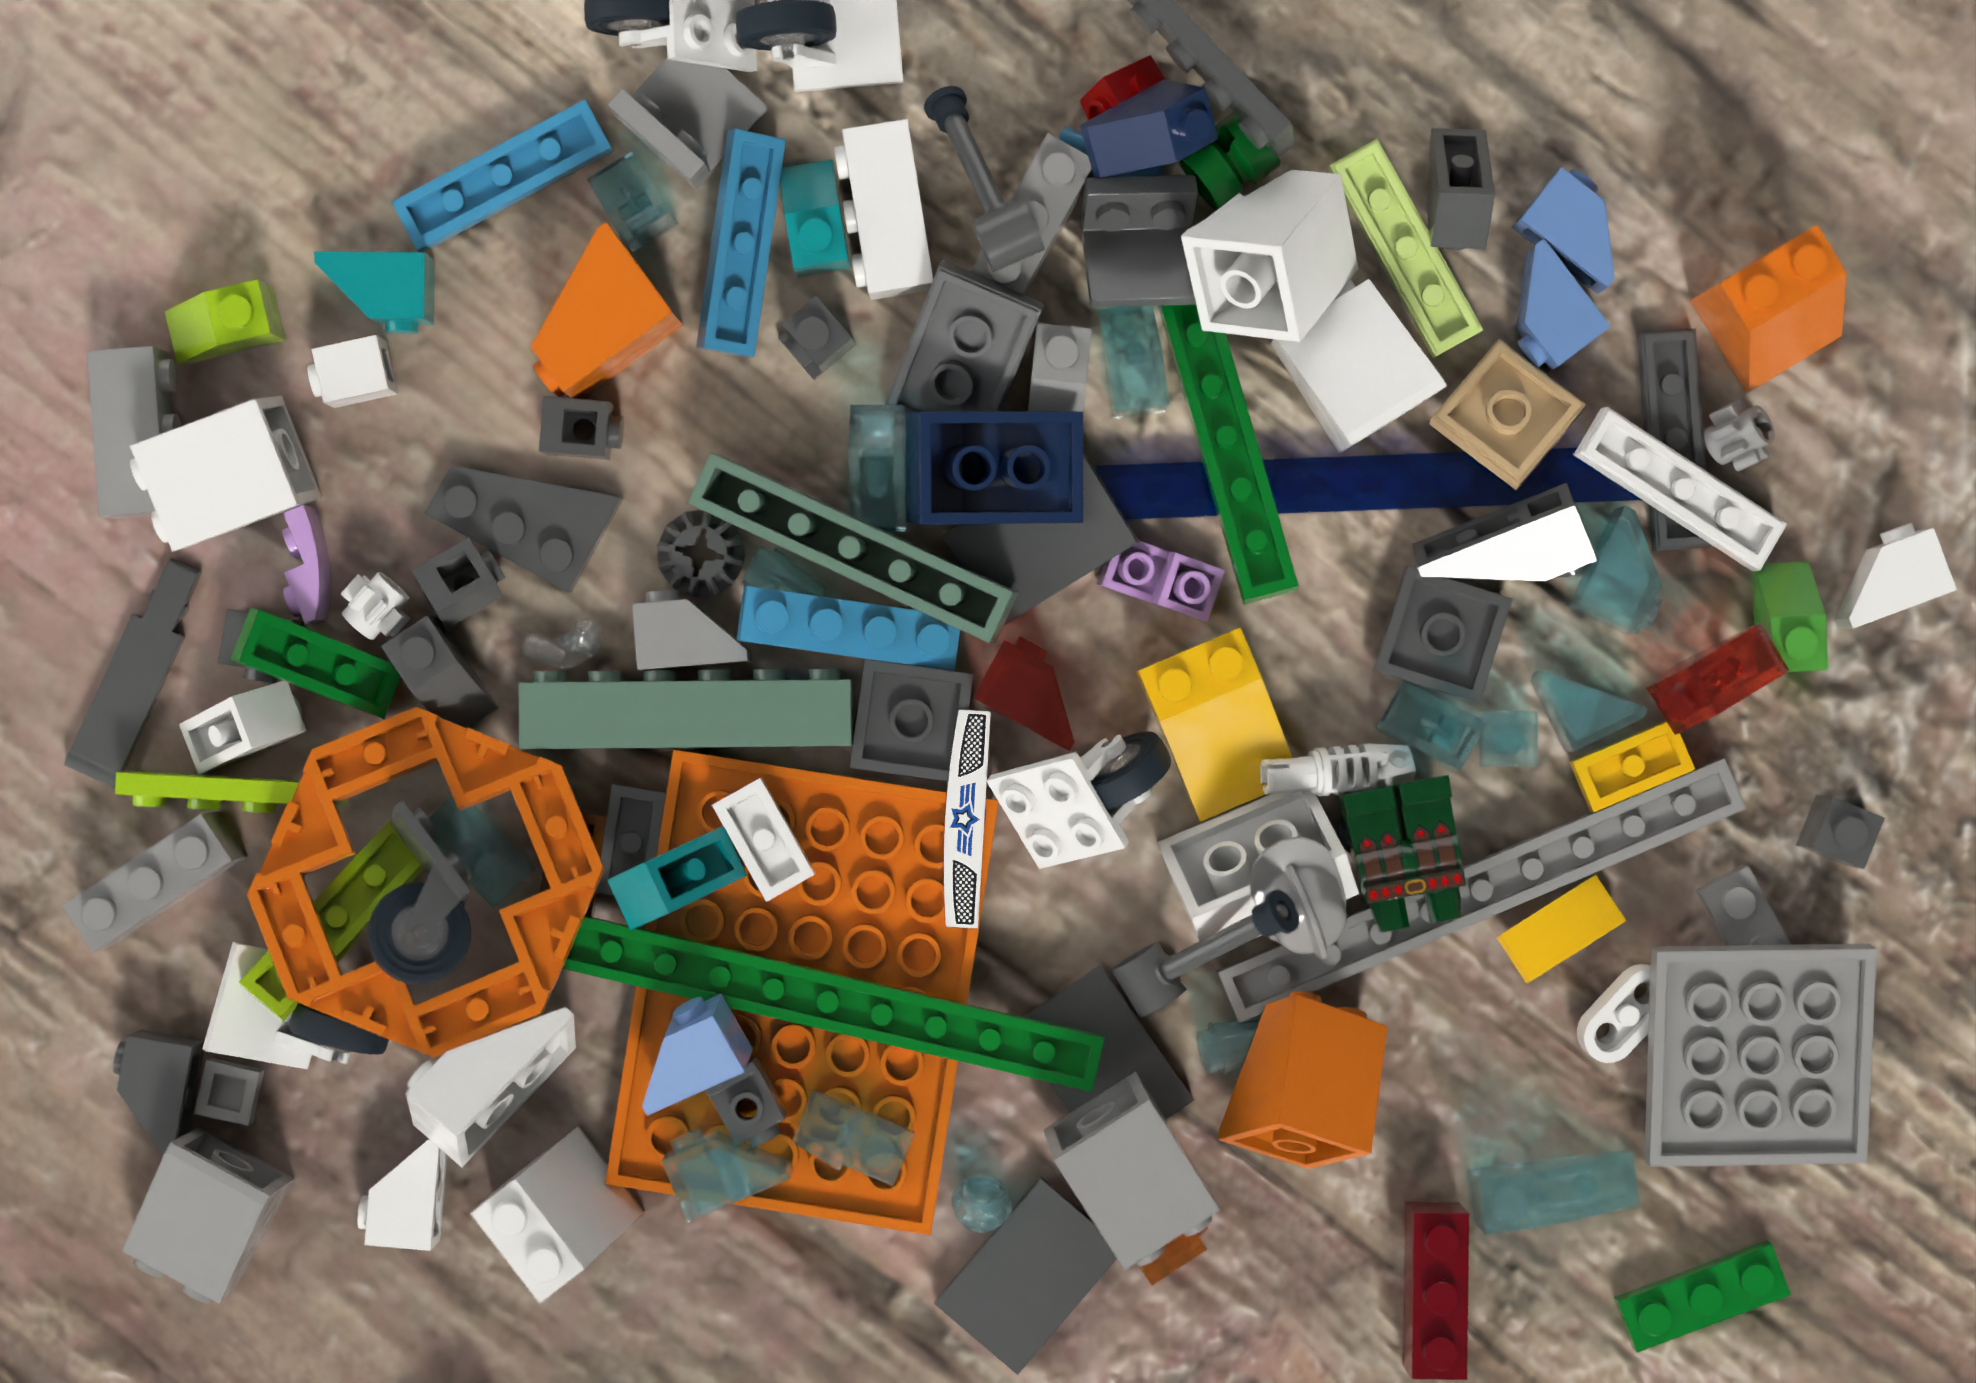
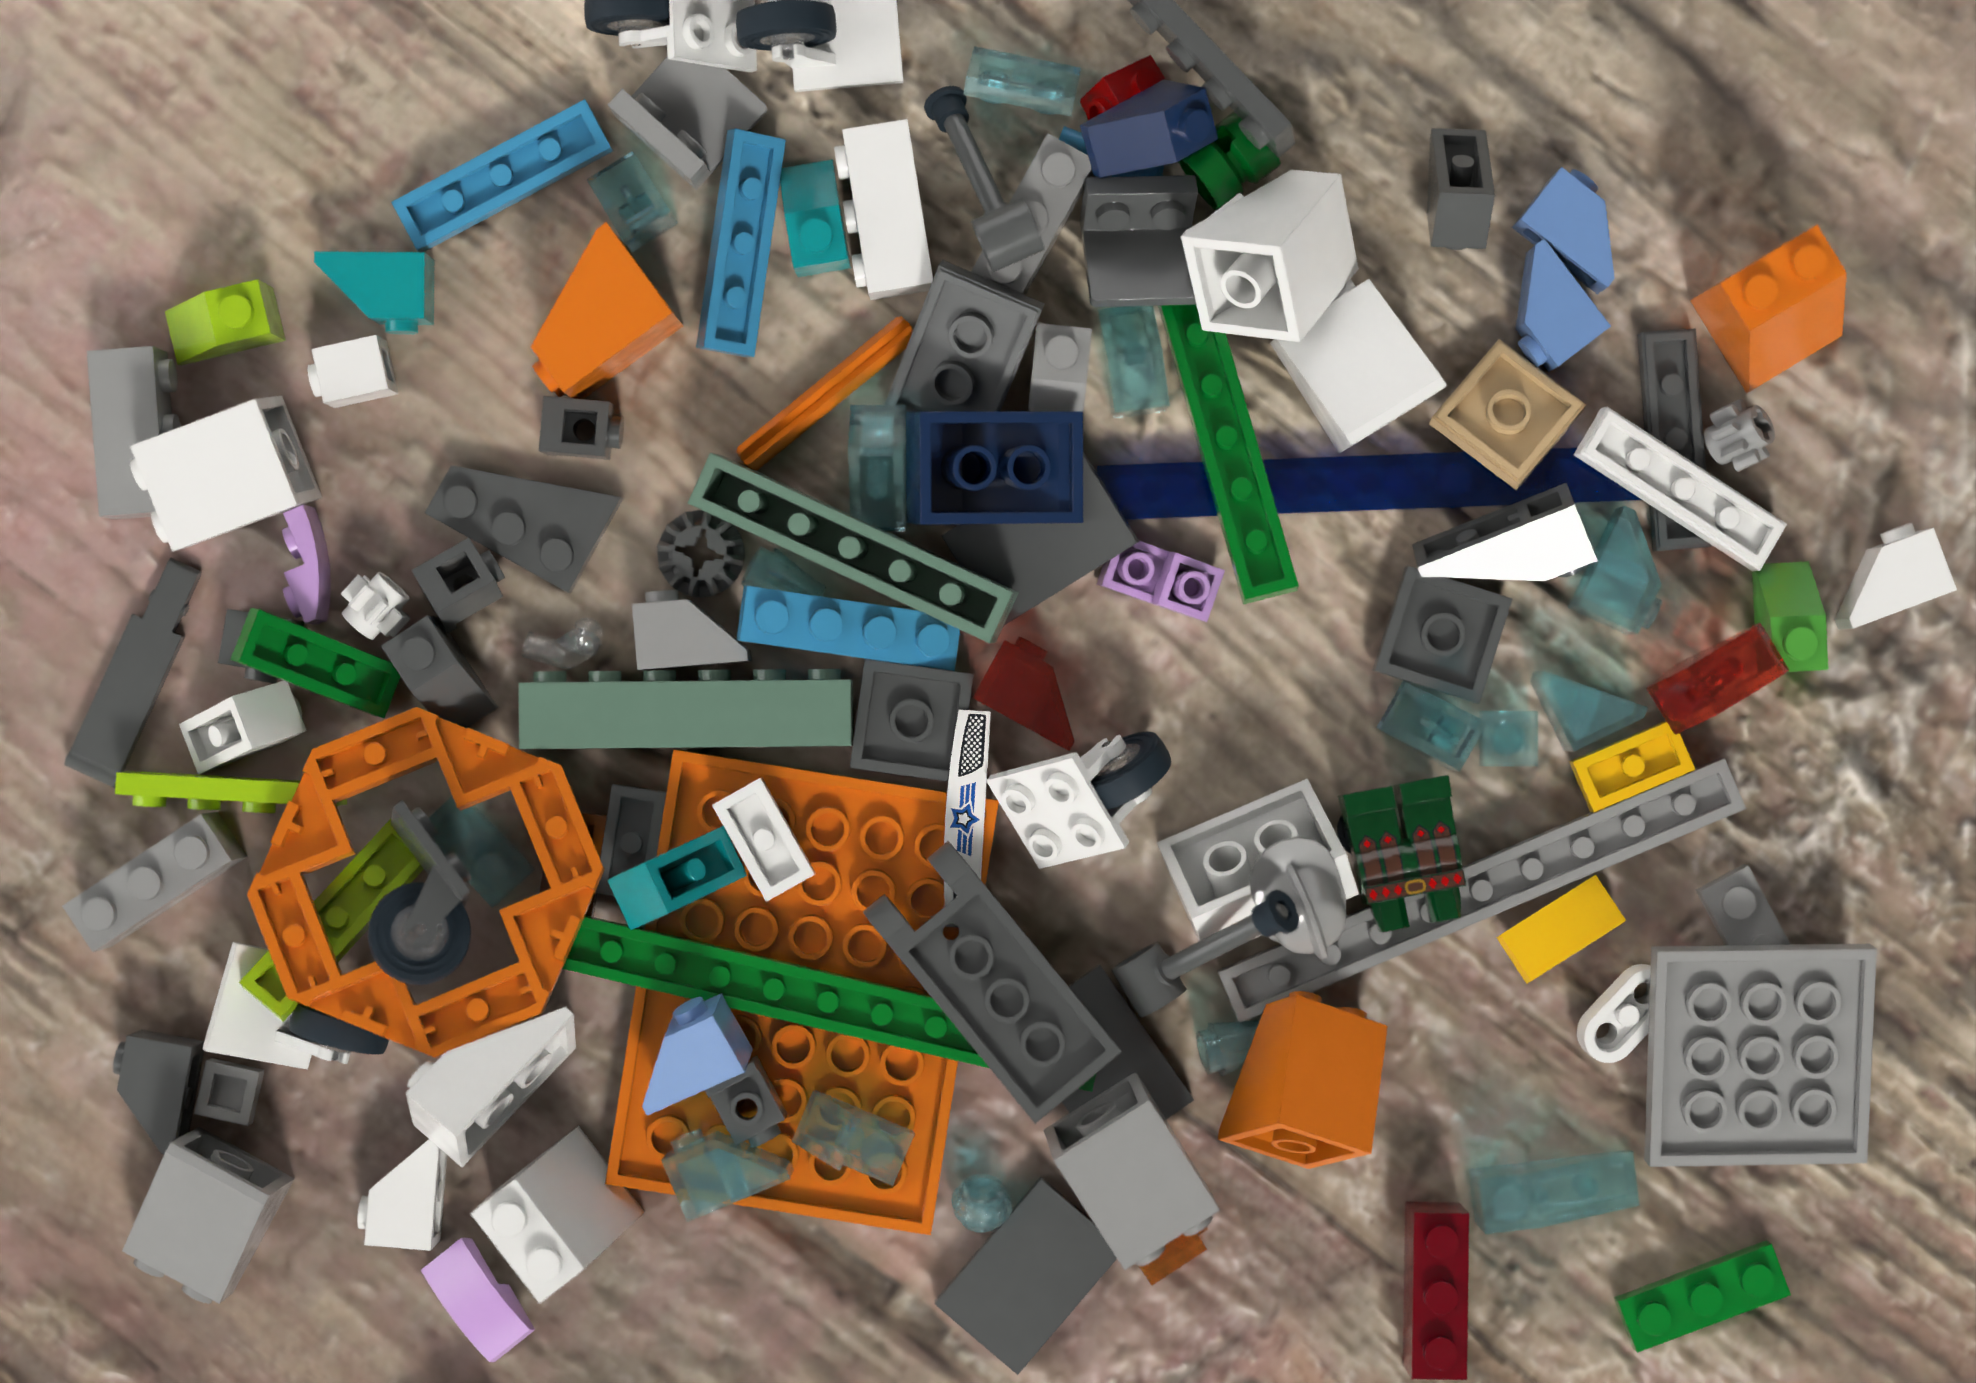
(475, 1301): none -> lavender slope
(815, 338): dark grey brick -> none
(825, 394): none -> orange axle
(999, 990): none -> dark grey hinge
(1022, 81): none -> clear light blue plate
(1215, 721): yellow slope -> none
(1340, 769): white hinge -> none
(1405, 249): yellowish green tile -> none
(1840, 831): dark grey brick -> none

